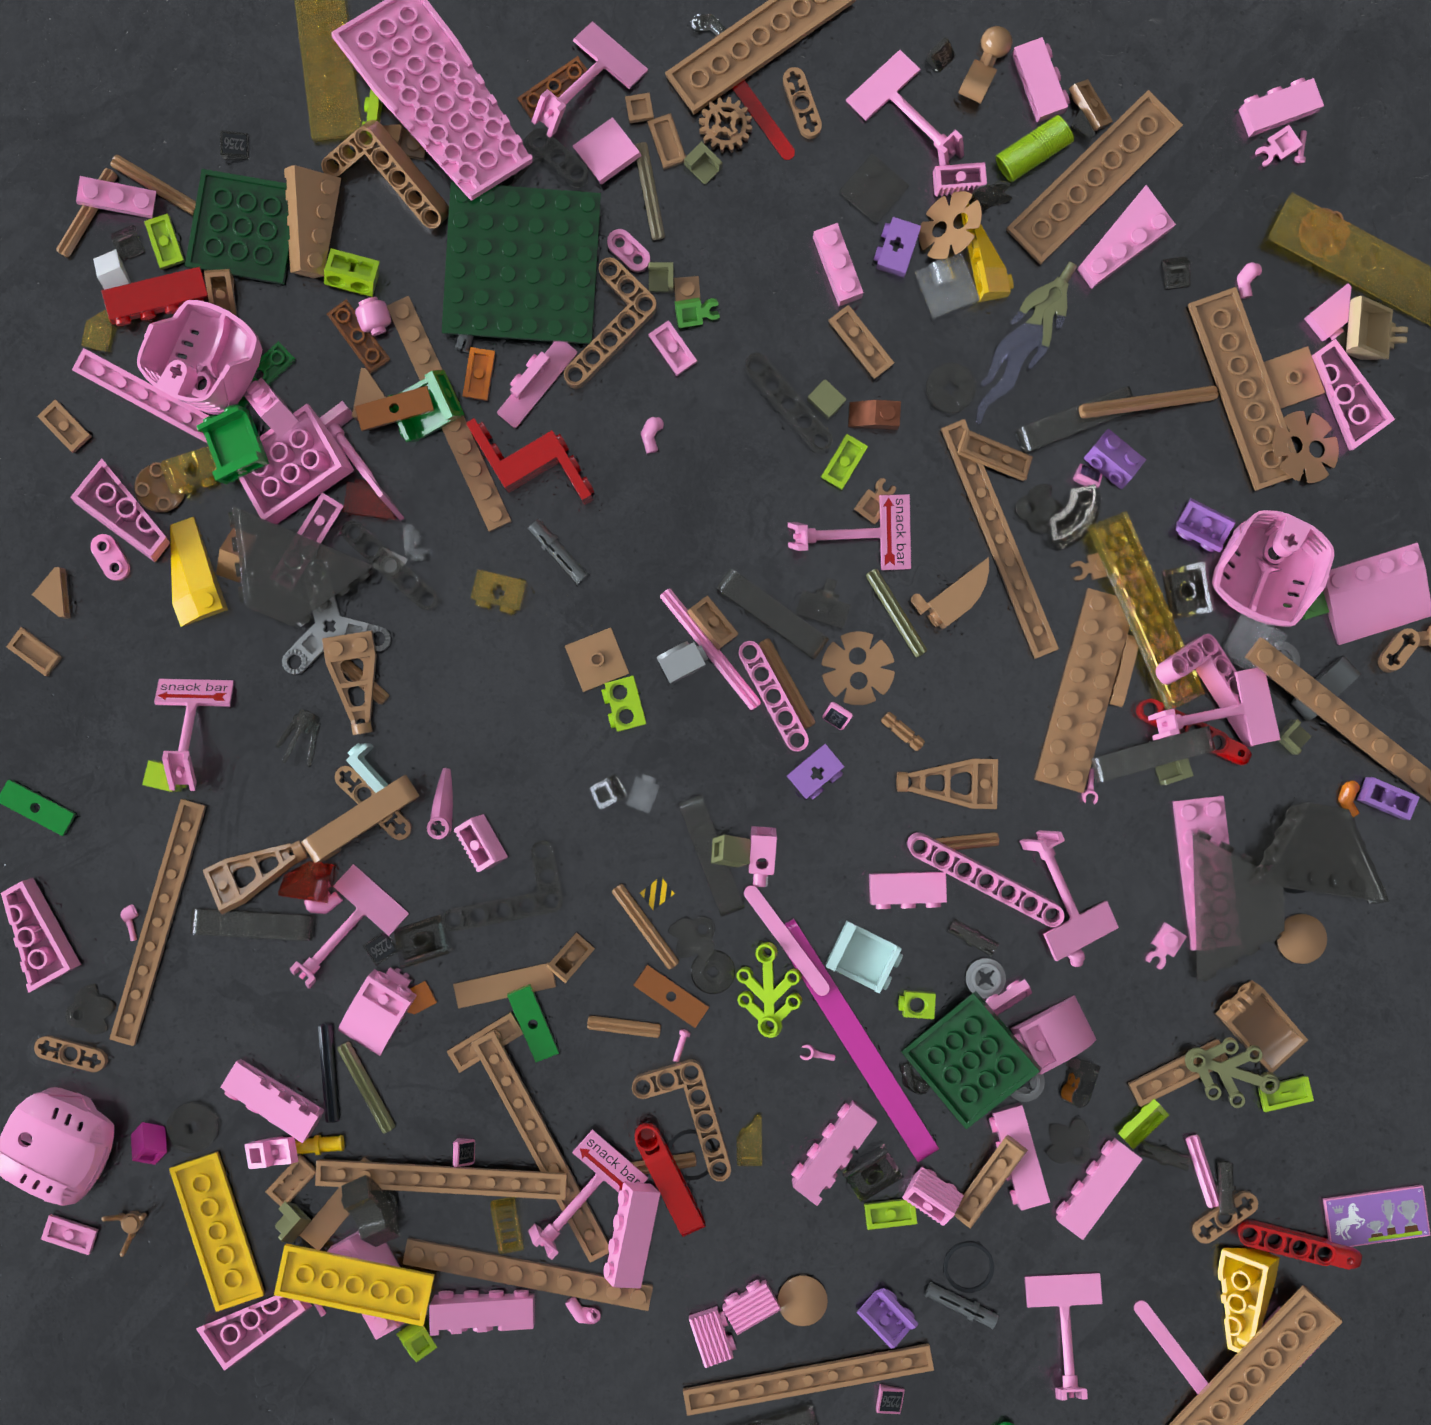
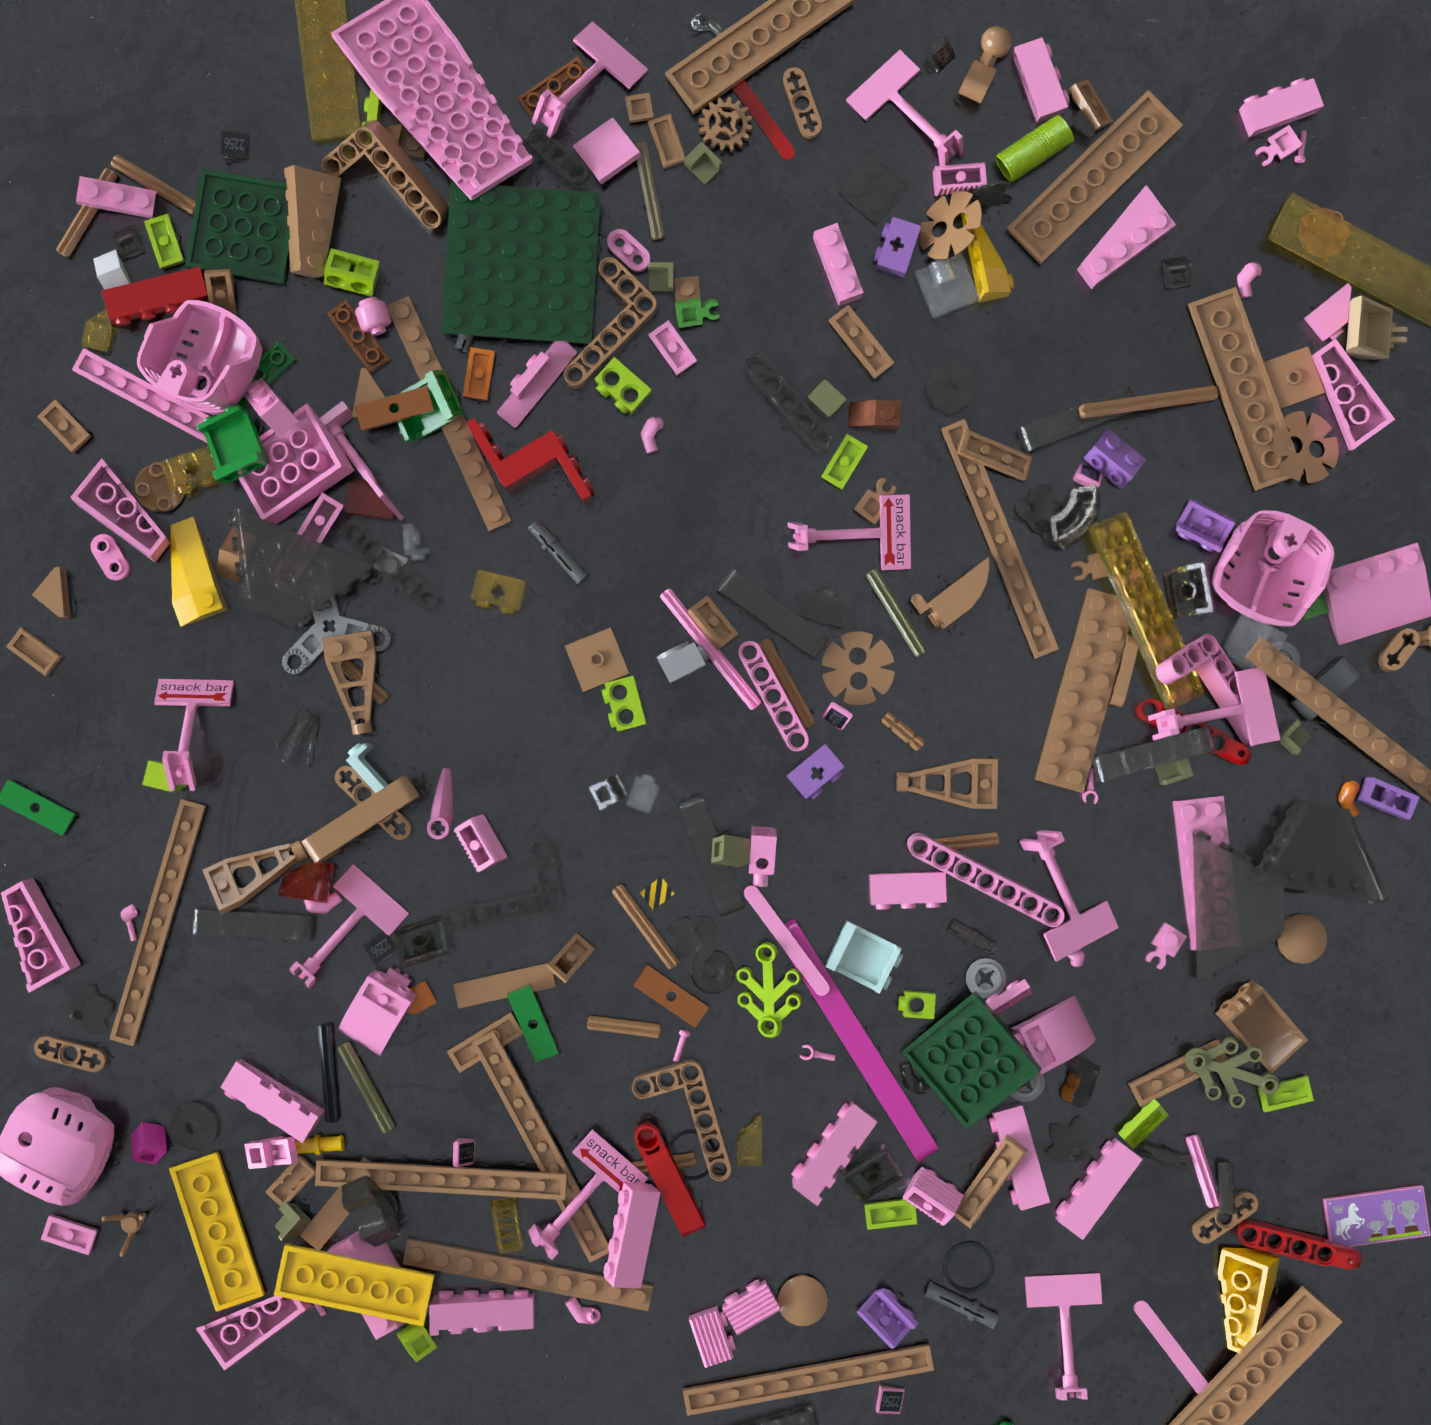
(627, 382): none -> lime brick
(1036, 332): piece -> none

